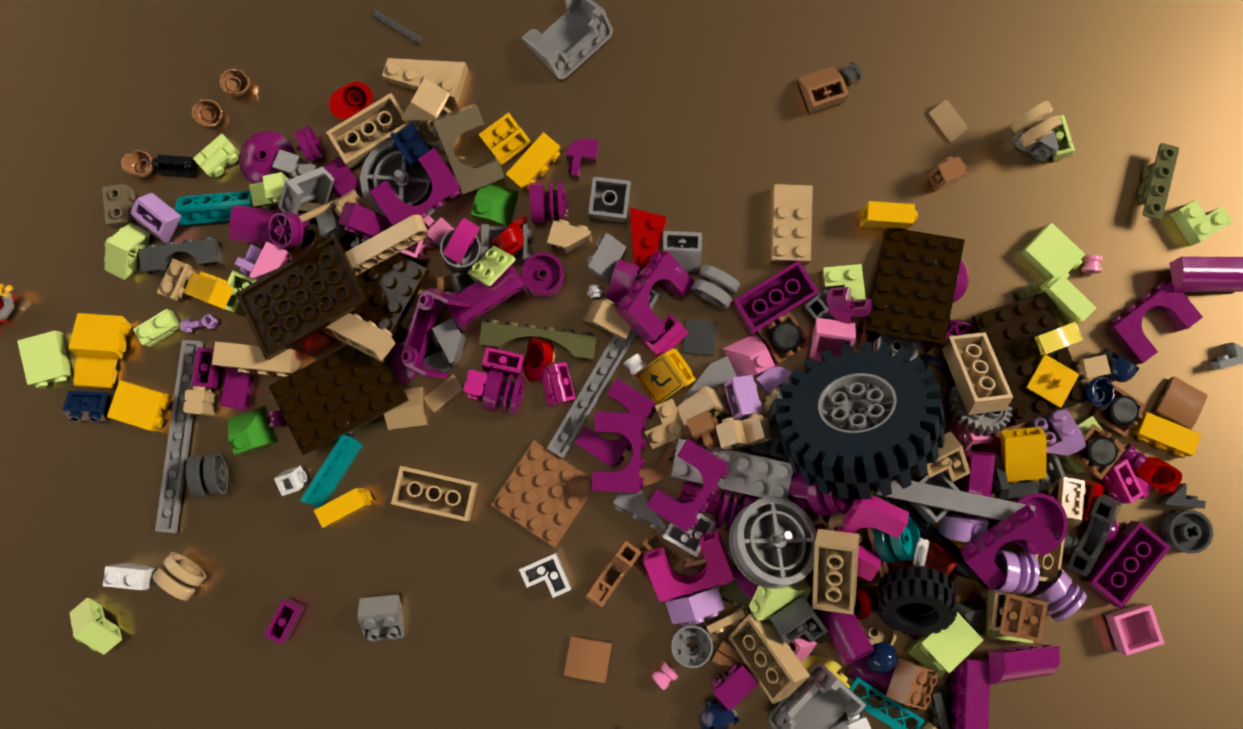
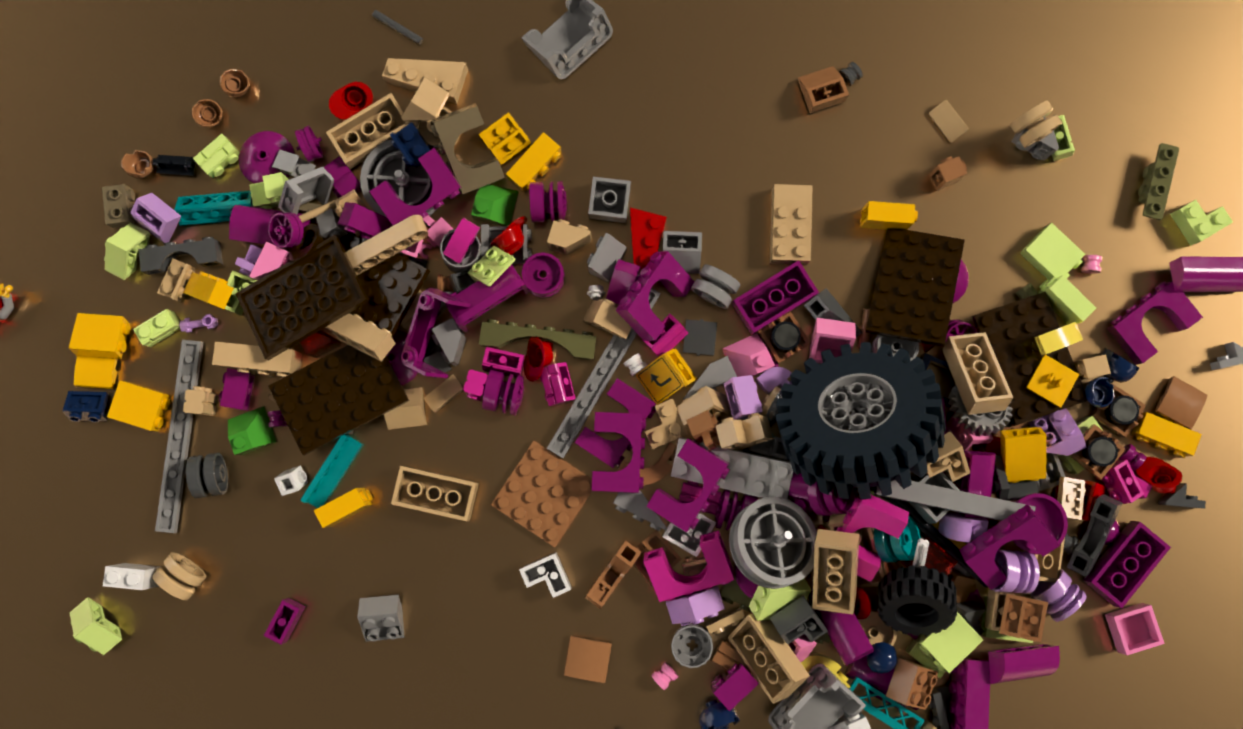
(45, 359): yellowish green brick -> none
(205, 373): magenta brick -> none
(581, 151): magenta brick -> none
(844, 276): yellowish green brick -> none
(844, 308): magenta brick -> none
(1186, 531): dark grey wheel -> none

